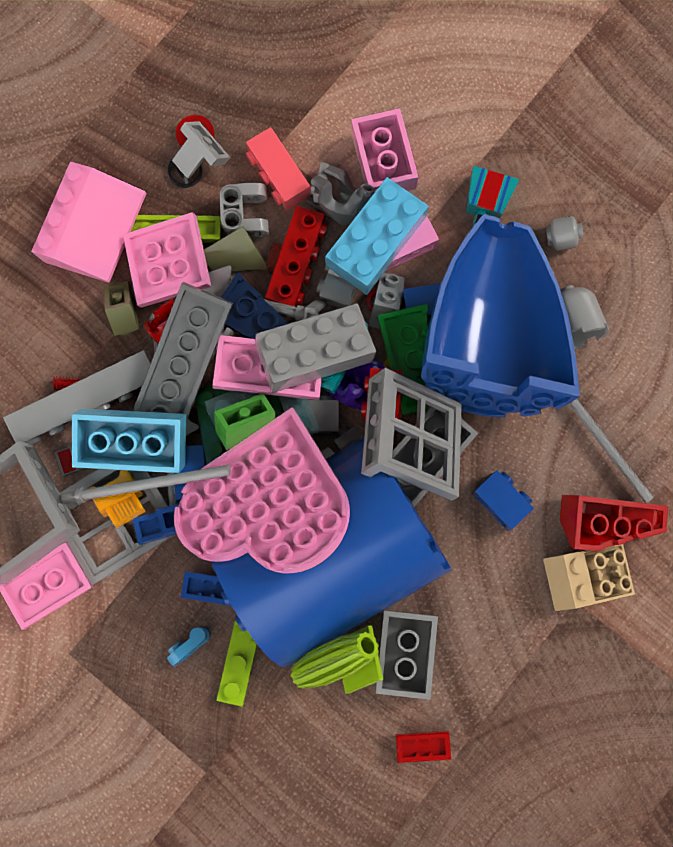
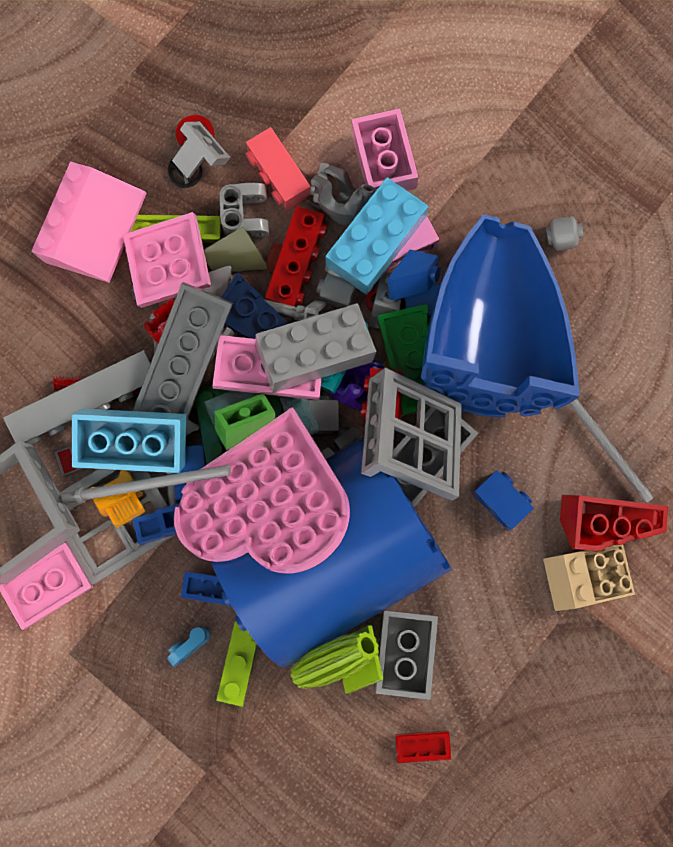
(120, 308): olive slope -> none
(413, 275): none -> blue slope
(489, 193): torso -> none
(584, 315): light grey cylinder -> none

